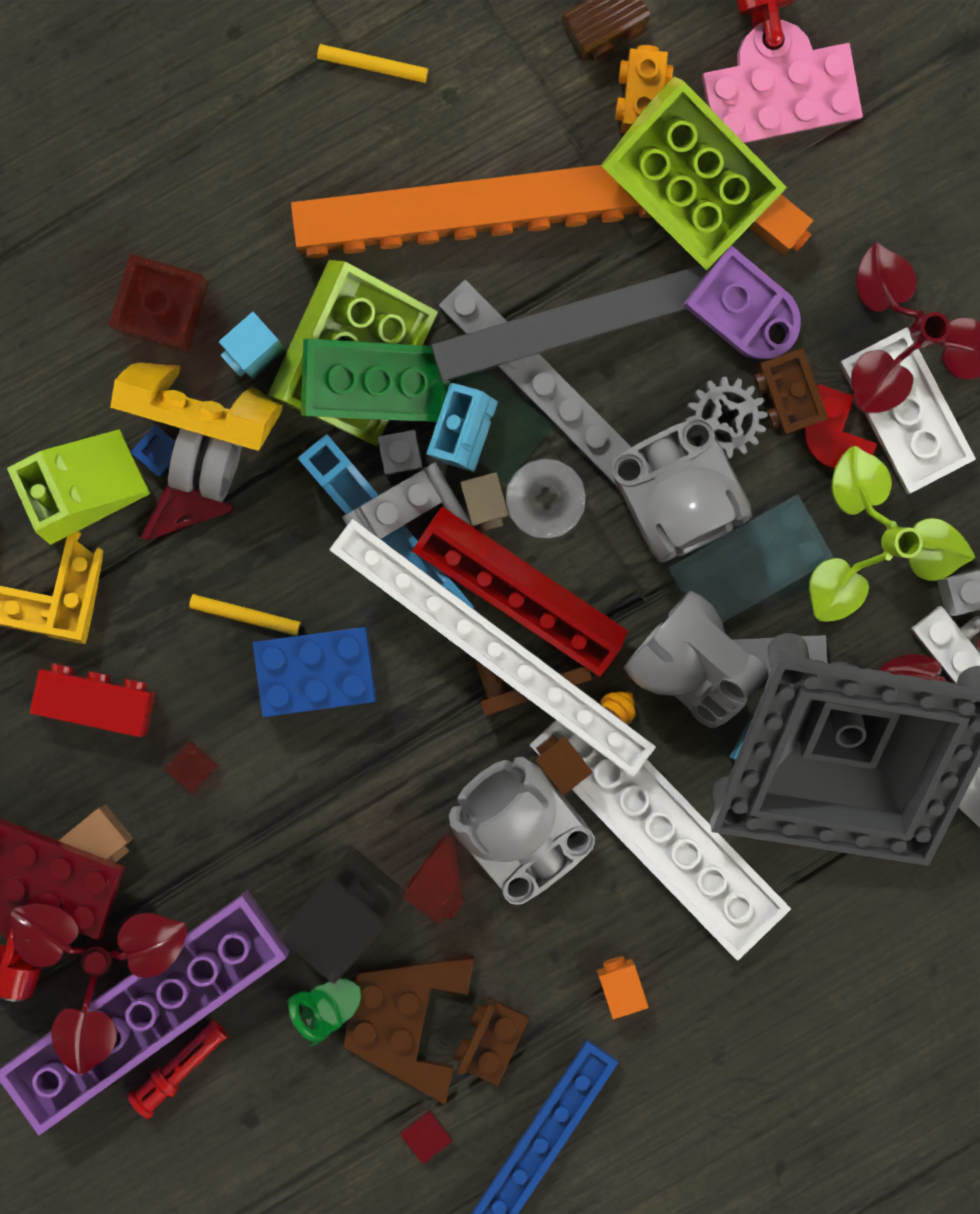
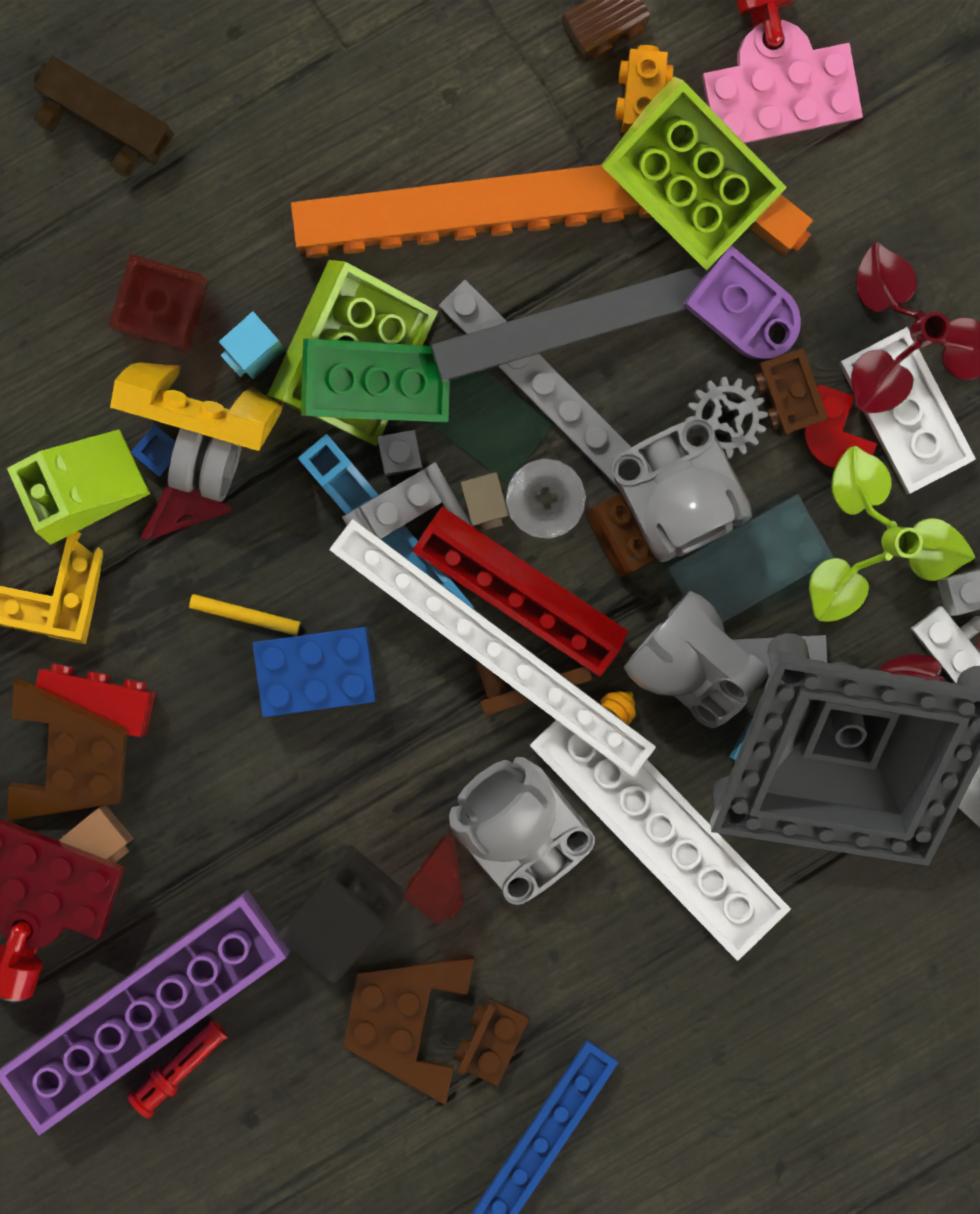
(42, 935): dark red plant -> none
(82, 756): none -> reddish brown wing
(102, 110): none -> dark brown brick
(191, 767): clear red tile -> none
(324, 1009): green piece -> none
(372, 63): yellow bar -> none
(426, 1136): dark red tile -> none
(462, 427): medium azure brick -> none
(562, 763): reddish brown brick -> none
(619, 535): none -> reddish brown bracket
(622, 987): orange brick -> none

